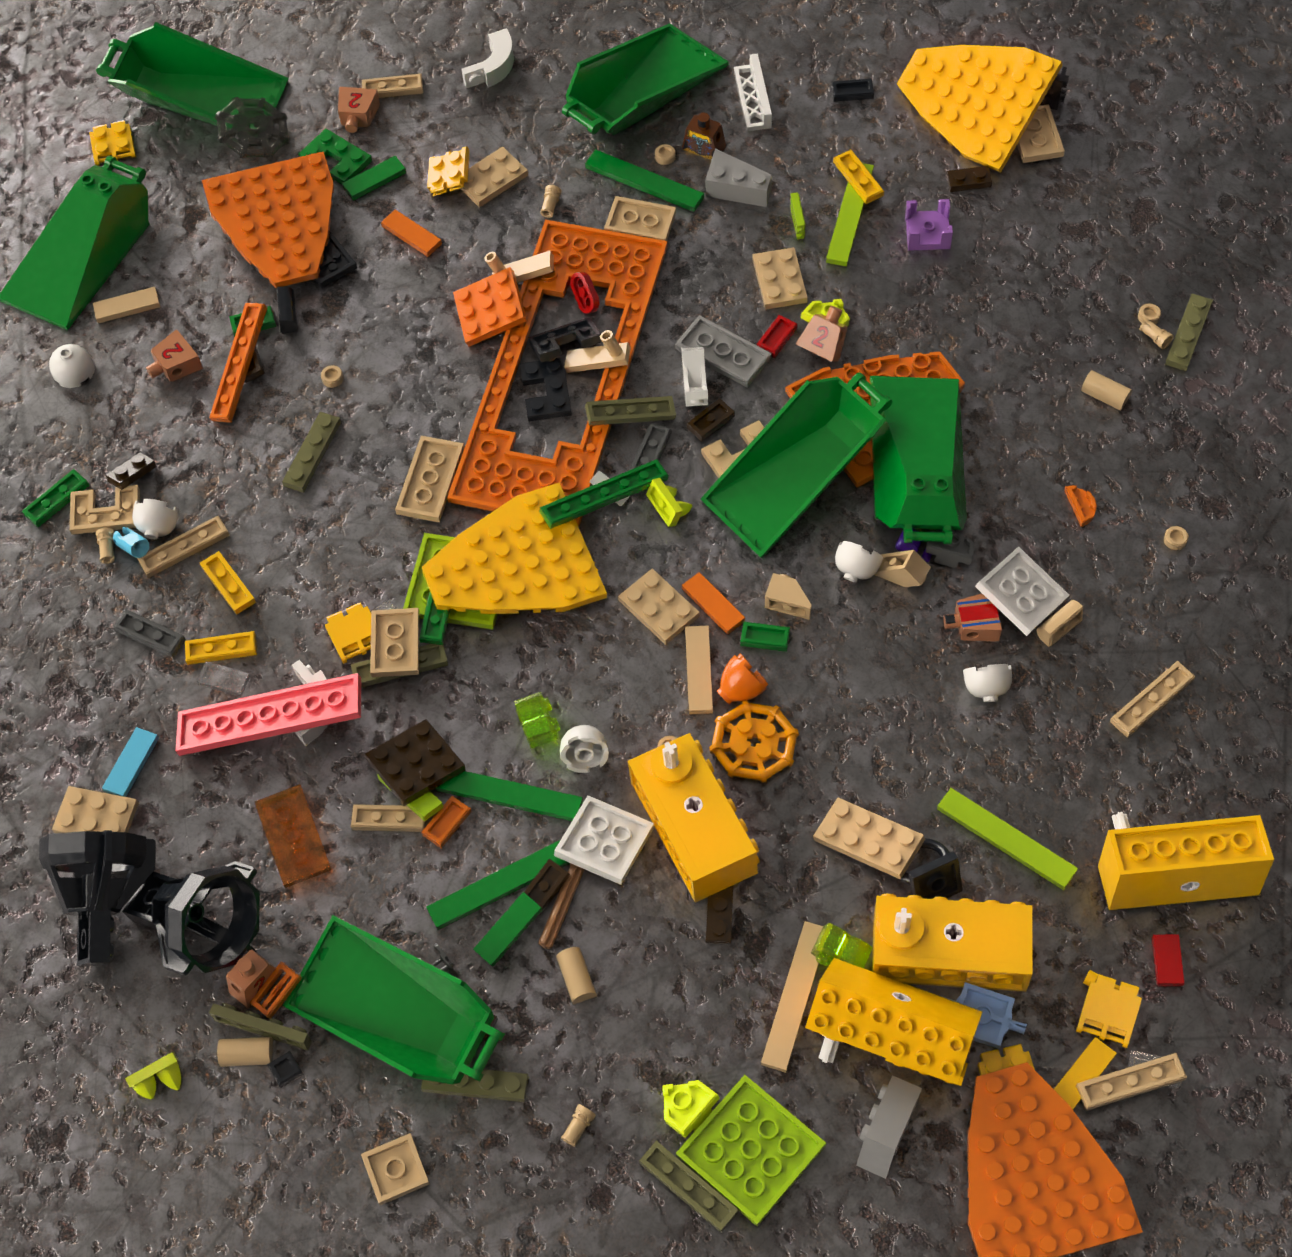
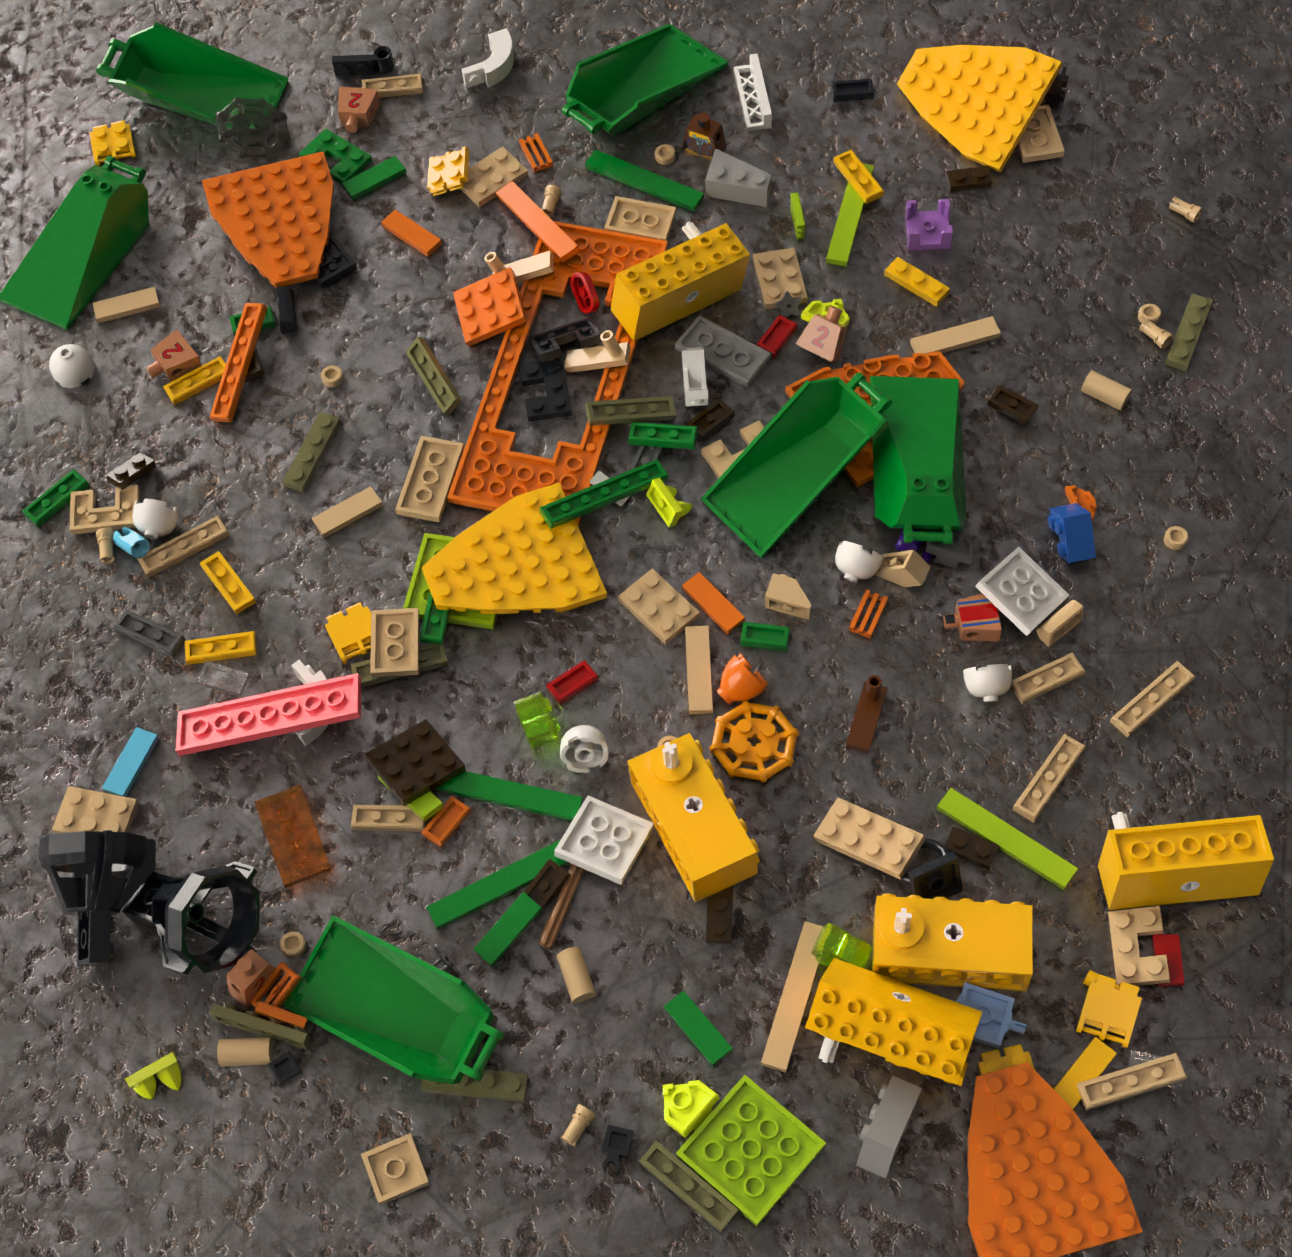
(195, 381): none -> yellow tile
(280, 1014): none -> orange tile
(293, 945): none -> tan tile
(347, 512): none -> tan tile
(378, 63): none -> black plate
(433, 375): none -> olive plate
(530, 141): none -> orange tile
(537, 221): none -> orange tile
(572, 682): none -> red tile
(616, 1145): none -> black plate
(663, 435): none -> green tile
(679, 280): none -> yellow piece
(698, 1028): none -> green tile
(788, 299): none -> dark grey plate
(867, 715): none -> reddish brown piece
(874, 598): none -> orange tile
(917, 281): none -> yellow plate
(957, 337): none -> tan tile
(971, 848): none -> dark brown plate
(1012, 405): none -> dark brown plate
(1047, 678): none -> tan tile
(1048, 778): none -> tan tile
(1074, 531): none -> blue brick
(1124, 930): none -> tan plate
(1190, 211): none -> tan pin

